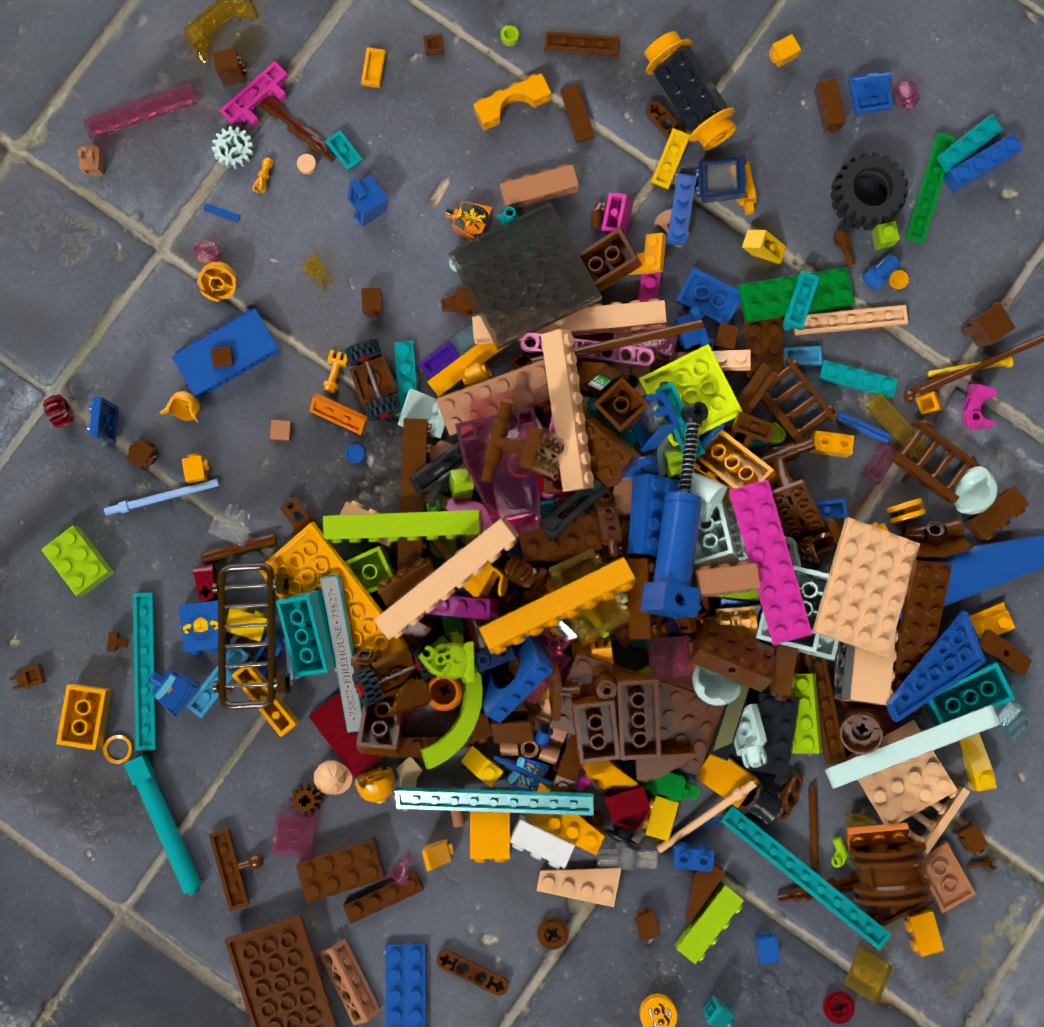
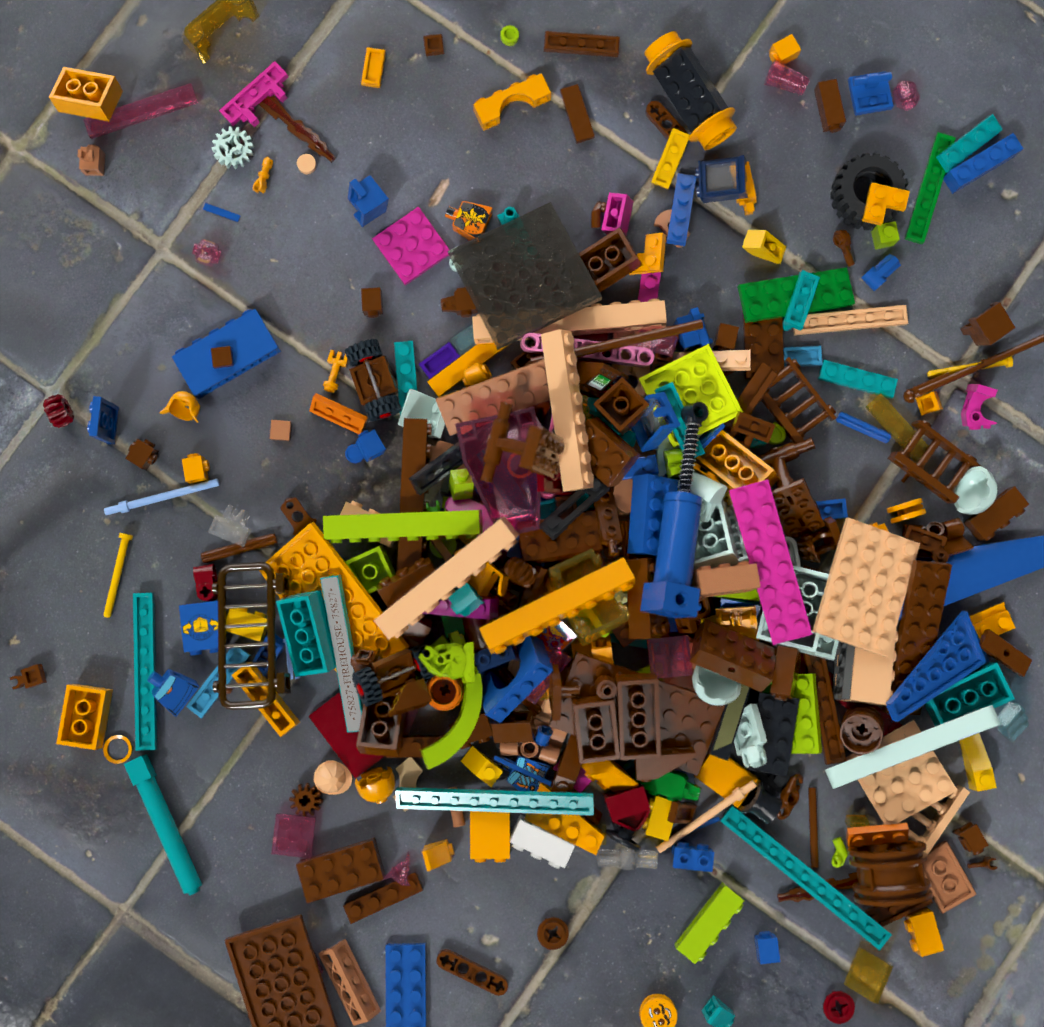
(77, 561): lime brick -> none
(86, 94): none -> light orange brick
(114, 642): reddish brown tile -> none
(117, 573): none -> yellow bar
(217, 281): light orange cylinder -> none
(230, 67): reddish brown brick -> none
(230, 868): reddish brown plate -> none
(315, 269): clear yellow plate -> none
(344, 151): teal plate -> none
(370, 445): none -> blue brick
(411, 246): none -> dark pink plate
(465, 600): none -> teal brick
(539, 187): nougat brick -> none
(589, 885): light nougat wing -> none
(646, 924): reddish brown window -> none
(681, 812): none -> reddish brown tile
(700, 889): reddish brown slope -> none
(710, 295): blue plate -> none
(786, 78): none -> clear pink plant
(832, 444): light orange brick -> none
(872, 475): clear pink tile -> none
(883, 197): none -> light orange plate
(898, 279): light orange piece -> none
(929, 542): none -> reddish brown hinge

